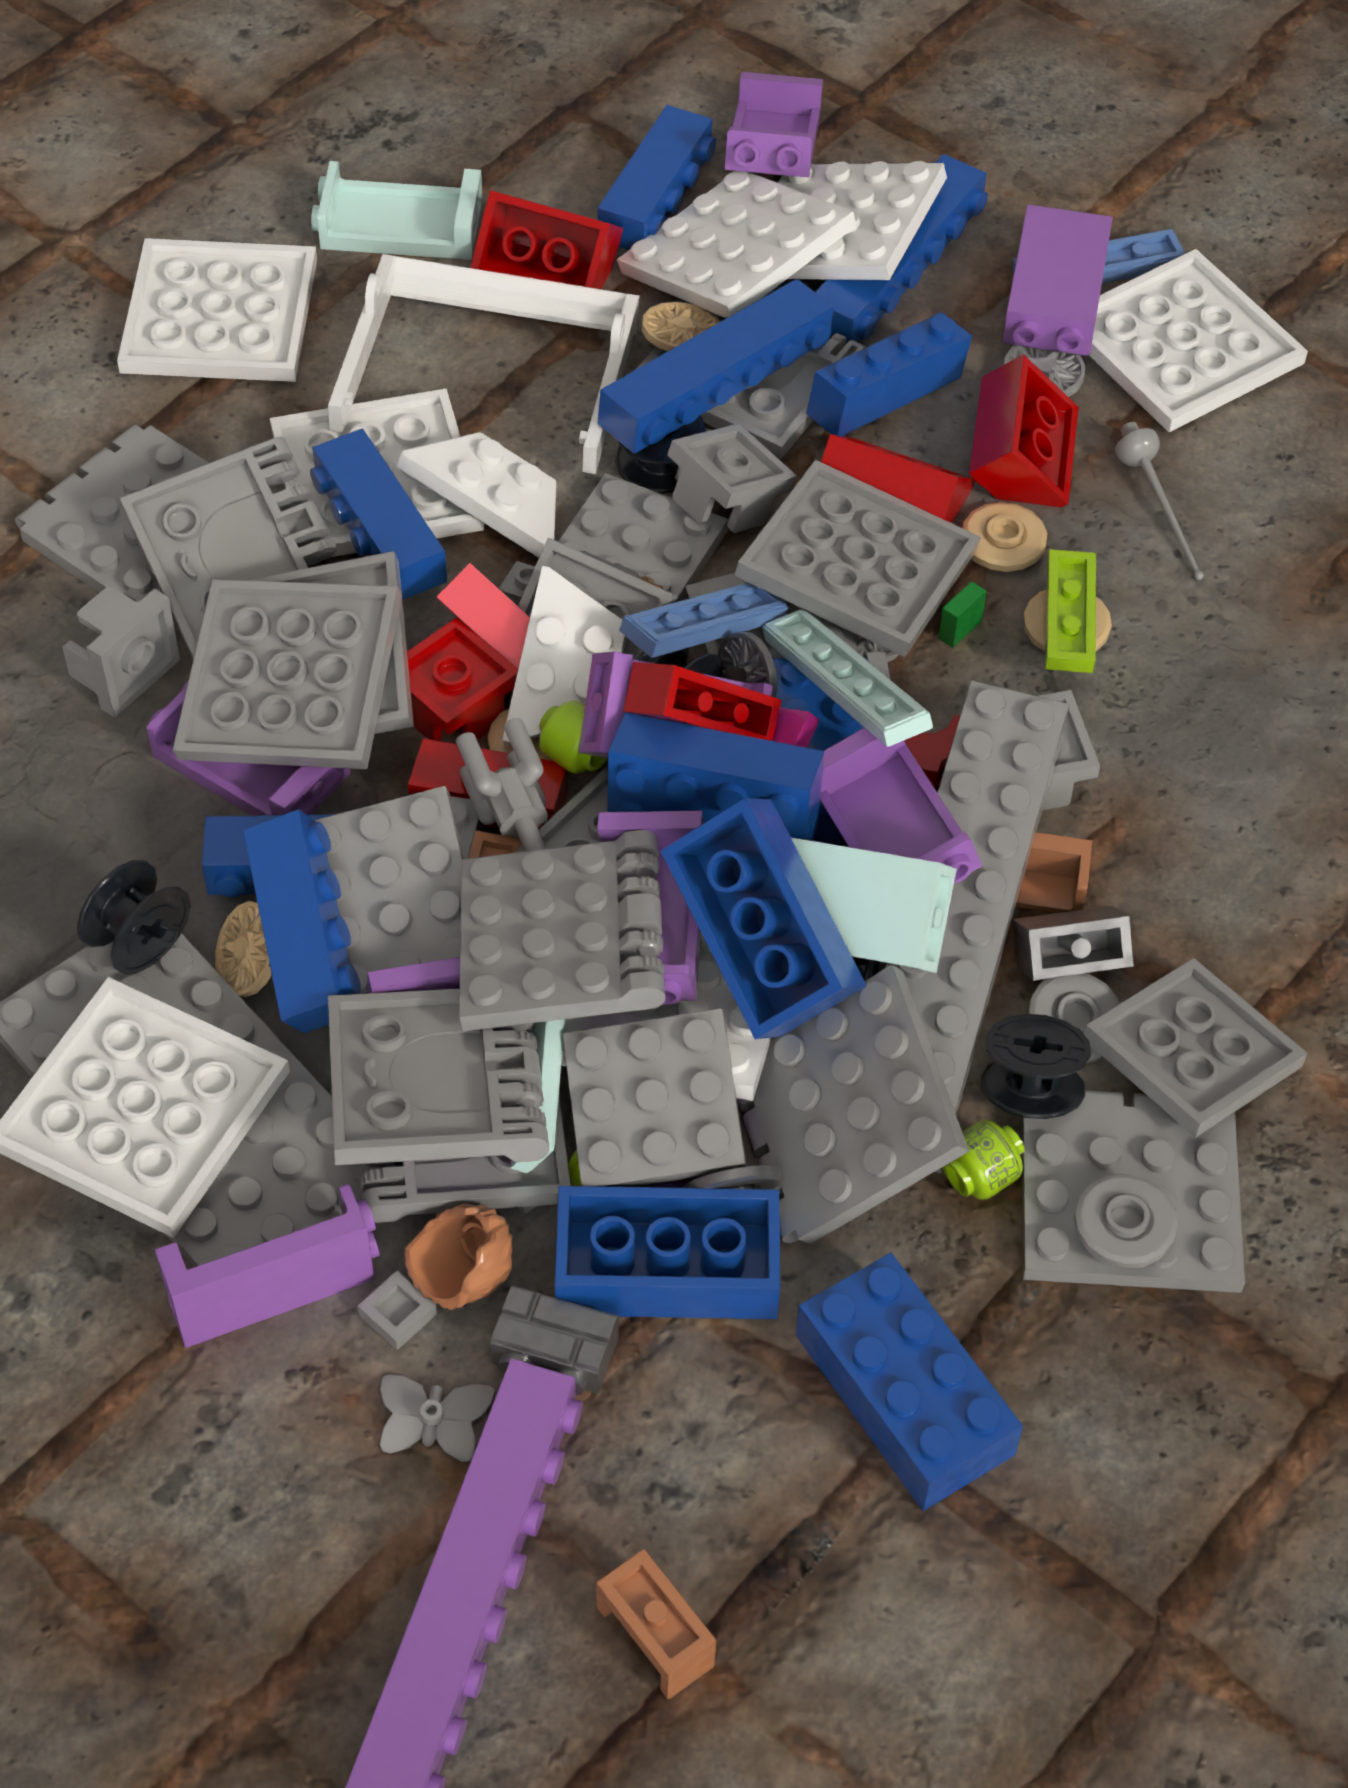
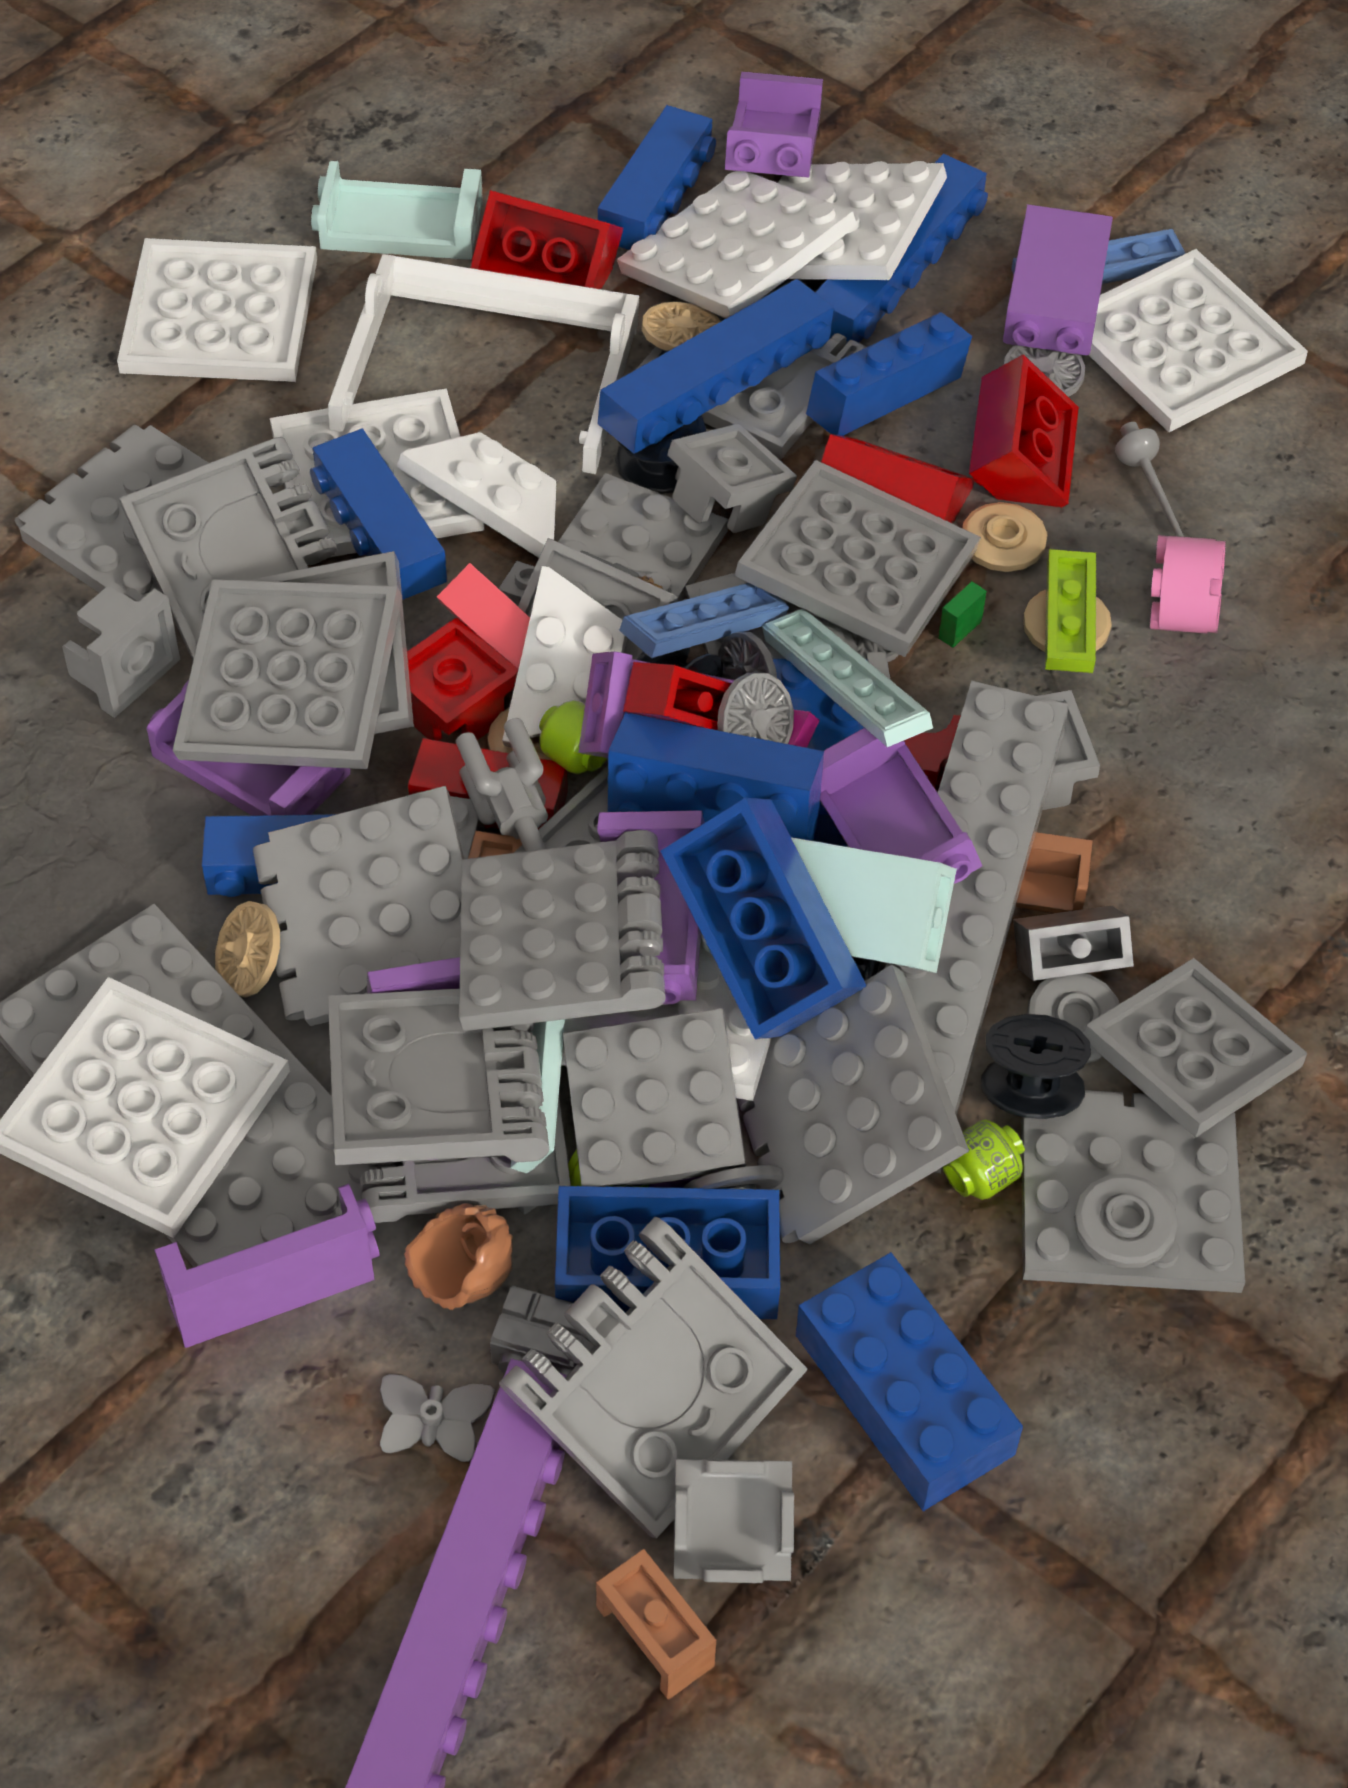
(133, 916): black piece -> none
(300, 917): blue brick -> none
(397, 1310): light grey tile -> none
(664, 1380): none -> light grey hinge
(733, 1520): none -> light grey panel
(757, 708): none -> light grey wheel
(1187, 584): none -> bright pink brick

